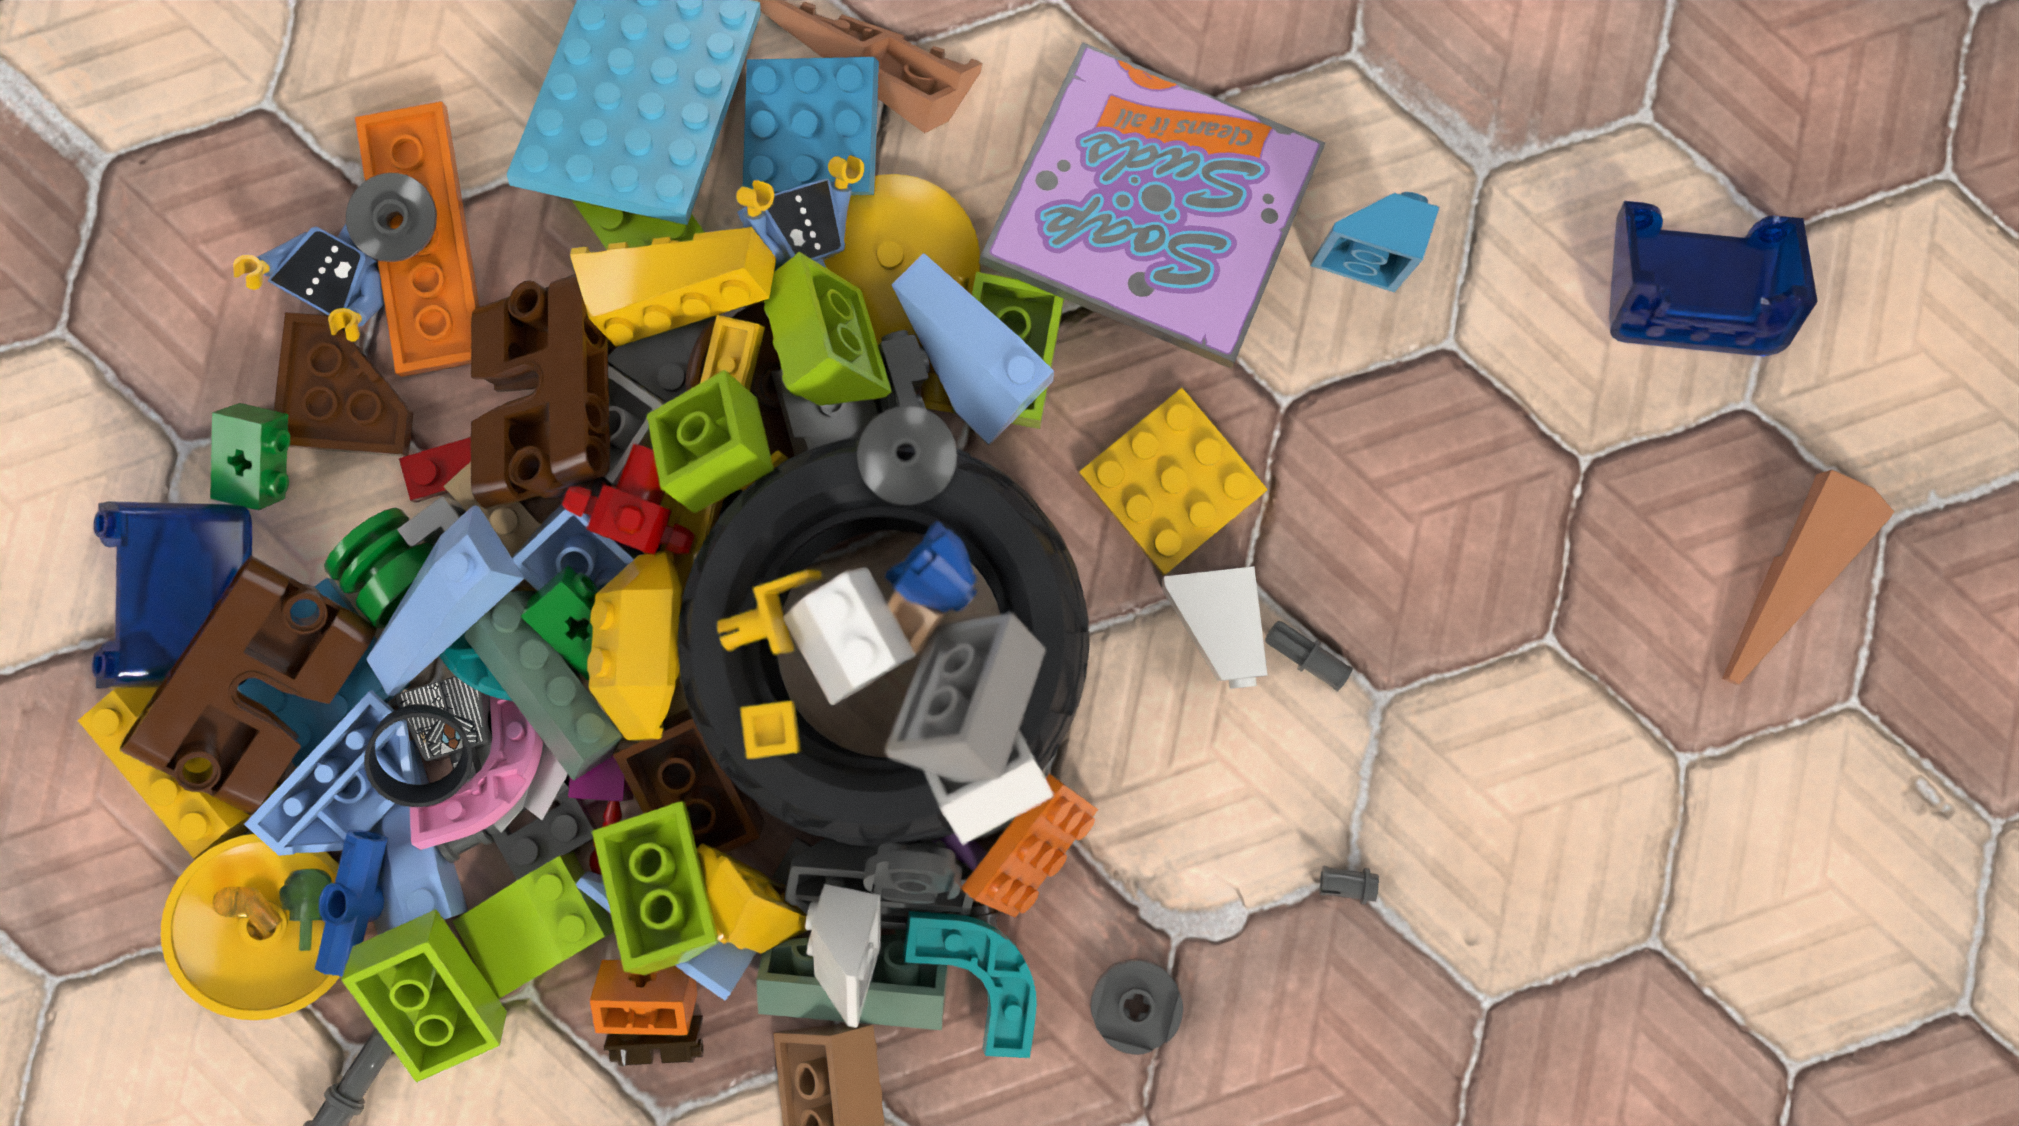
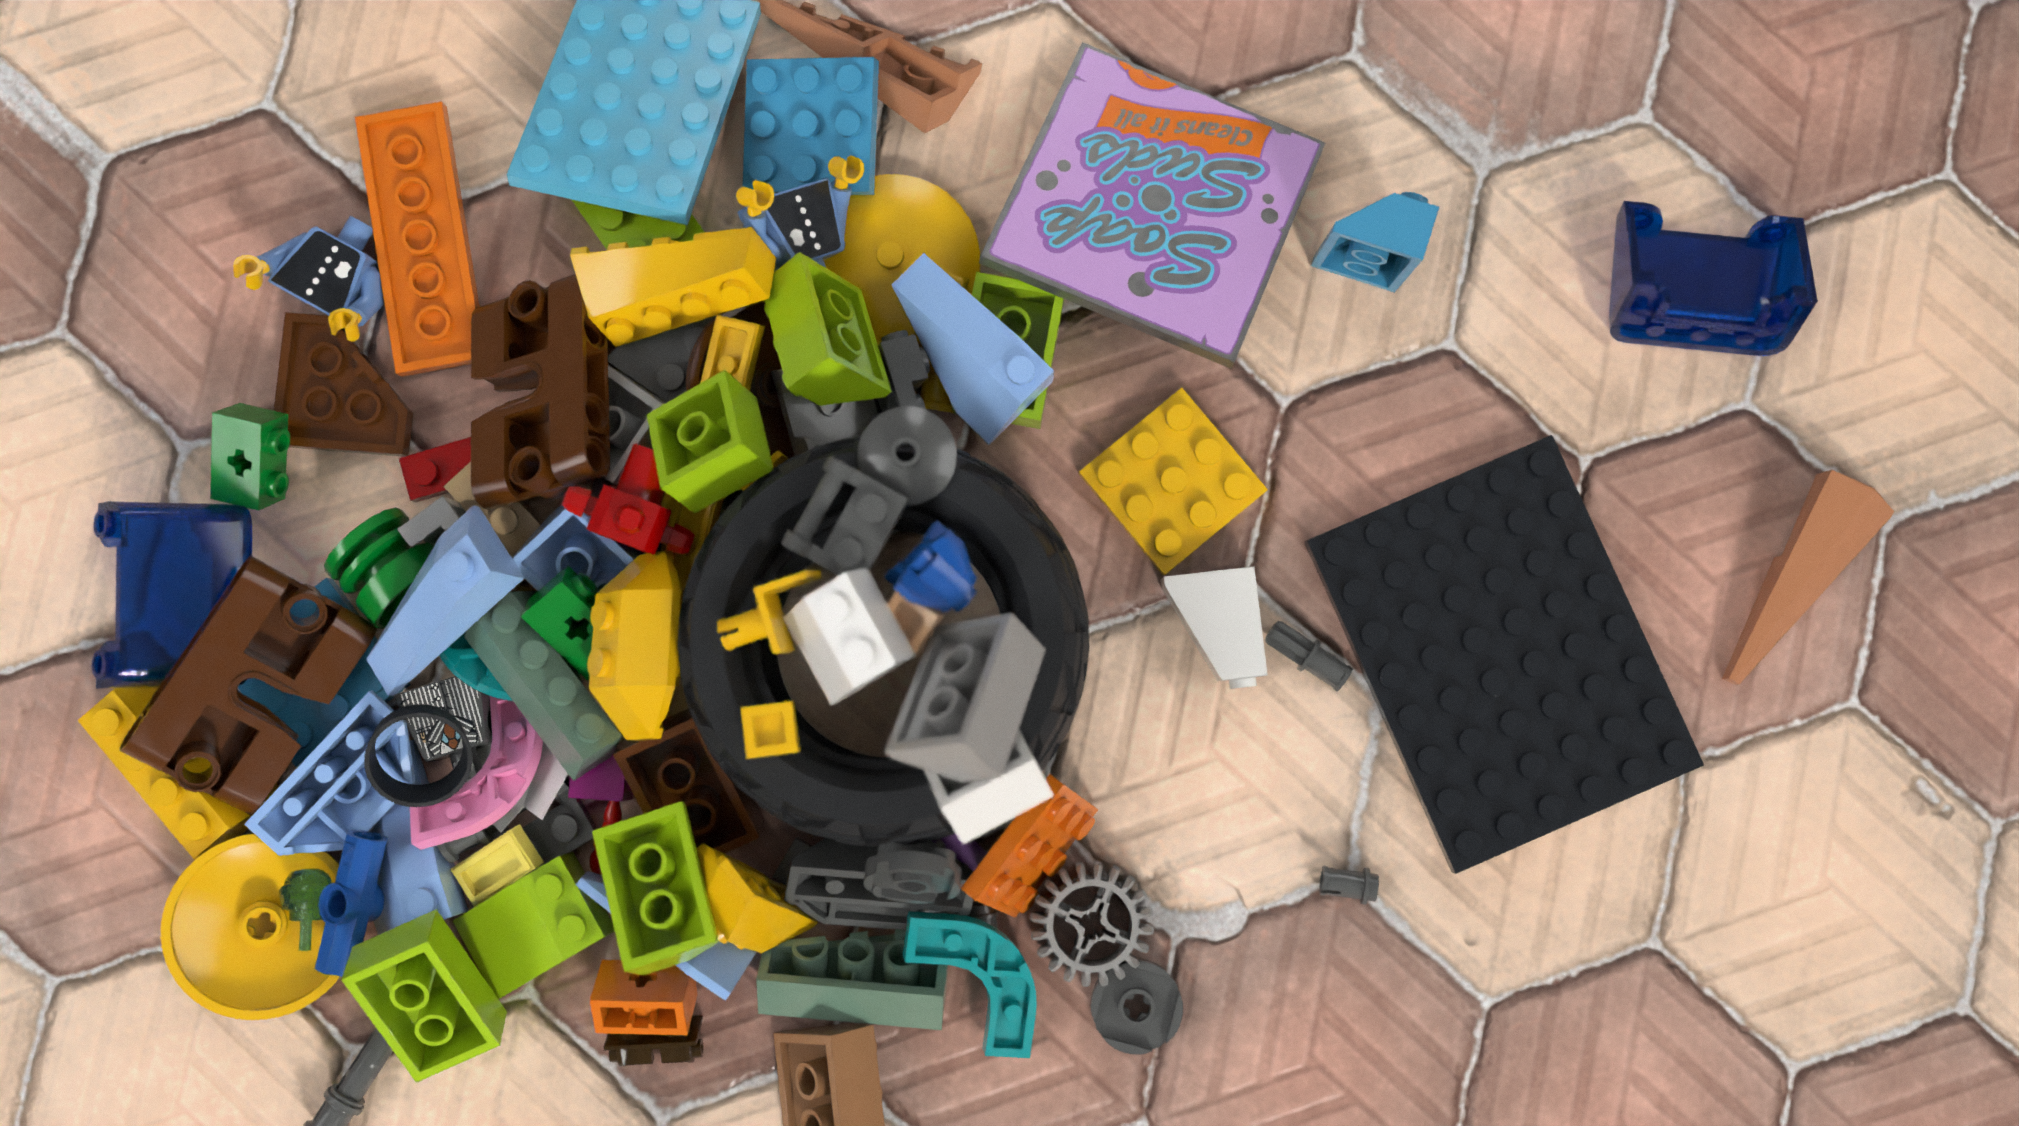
(246, 903): clear yellow arm -> none
(375, 206): dark grey dish -> none
(497, 865): none -> light yellow tile
(844, 946): white slope -> none
(861, 527): none -> dark grey plate
(1075, 960): none -> light grey gear
(1503, 654): none -> black plate

